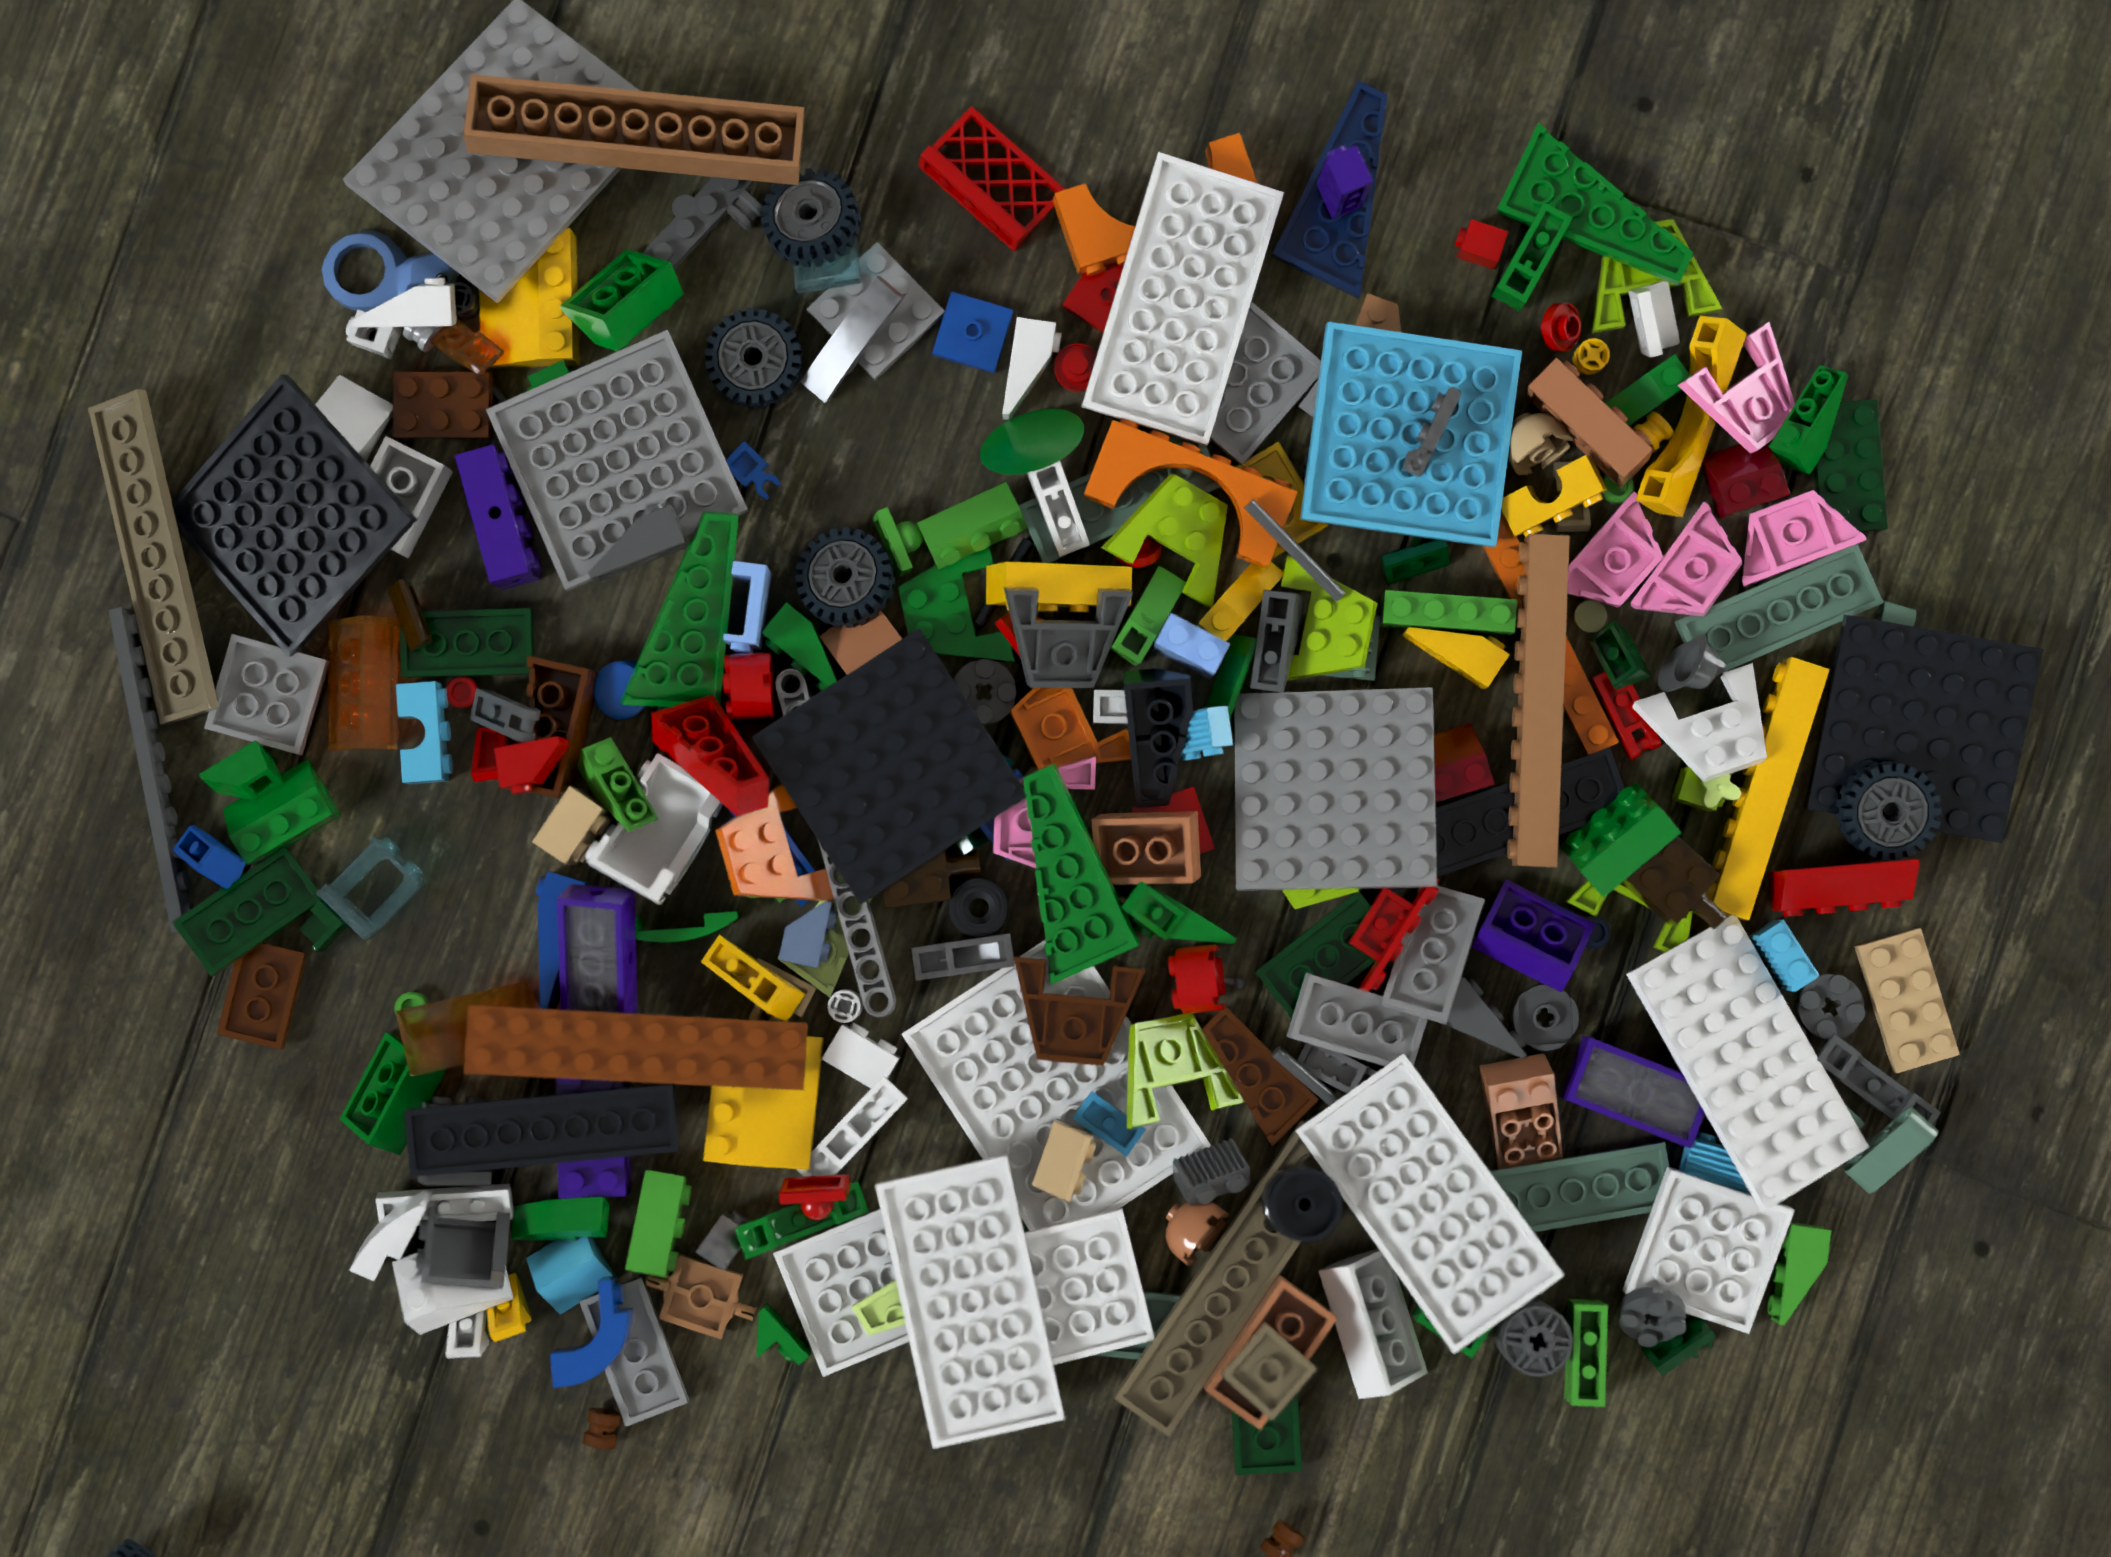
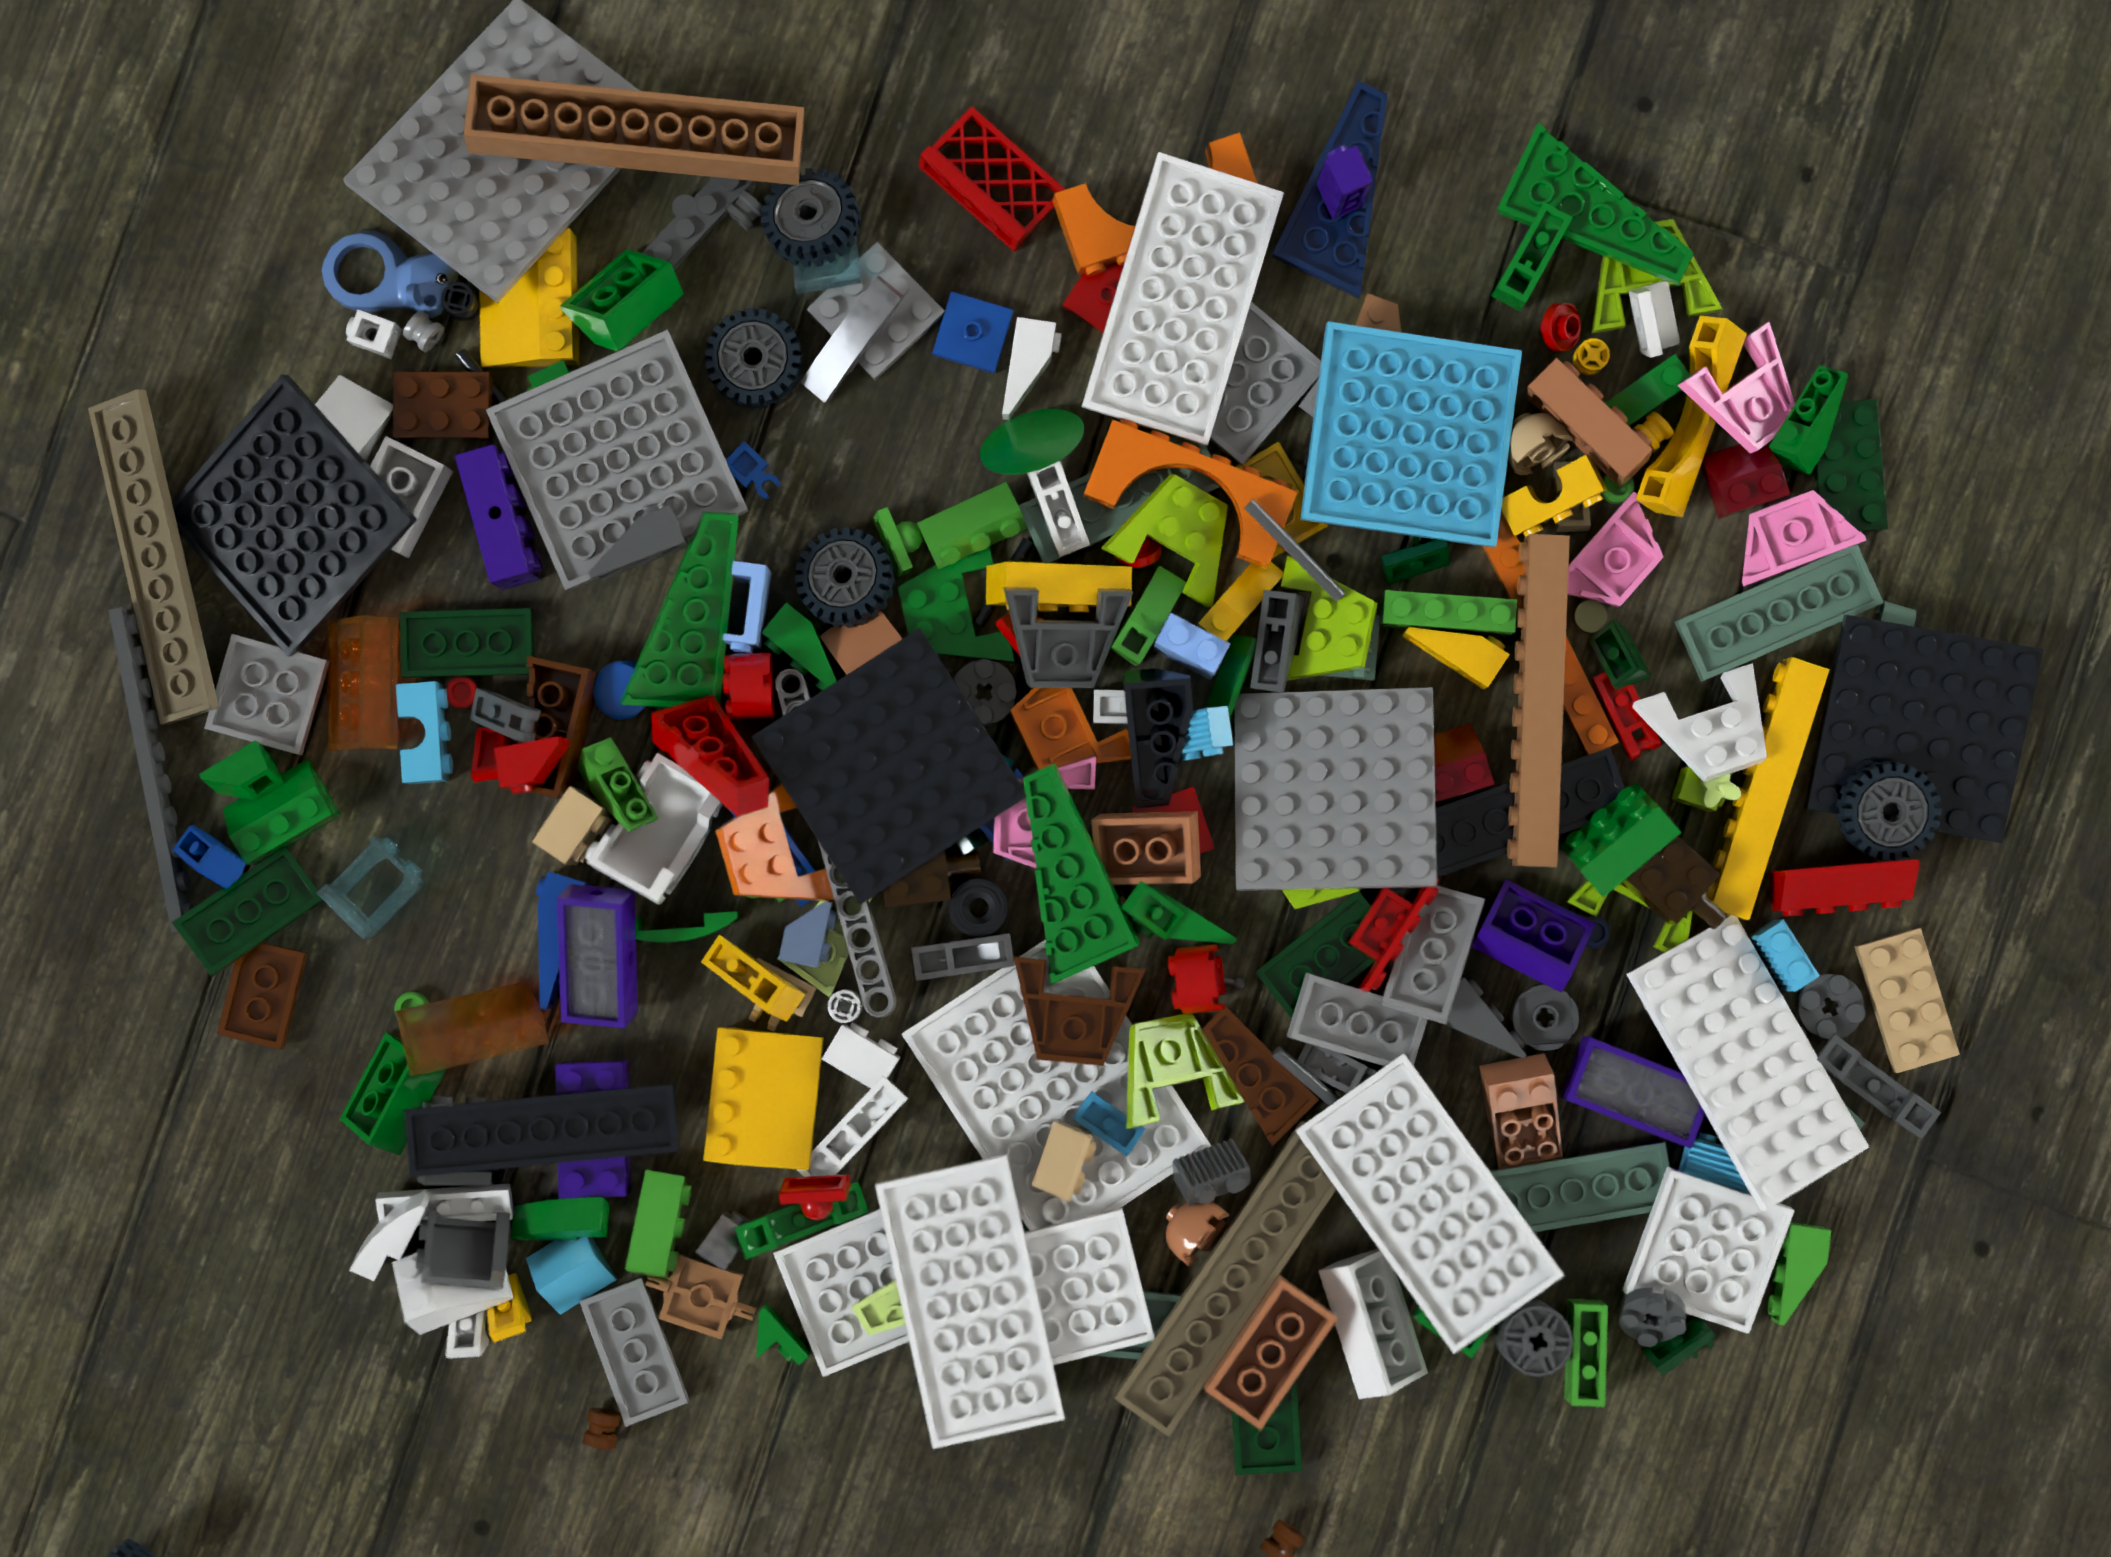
(323, 926): dark green panel -> none
(410, 615): dark brown slope -> none
(420, 306): white slope -> none
(467, 348): clear orange slope -> none
(584, 1362): blue arch -> none
(635, 1047): dark orange plate -> none
(1074, 366): red plate -> none
(1268, 1371): dark tan plate -> none
(1282, 1197): black wheel -> none
(1430, 433): flat silver hinge -> none
(1480, 243): red brick -> none
(1690, 666): dark grey piece -> none
(1692, 569): bright pink wing -> none
(1891, 1150): sand green beam -> none

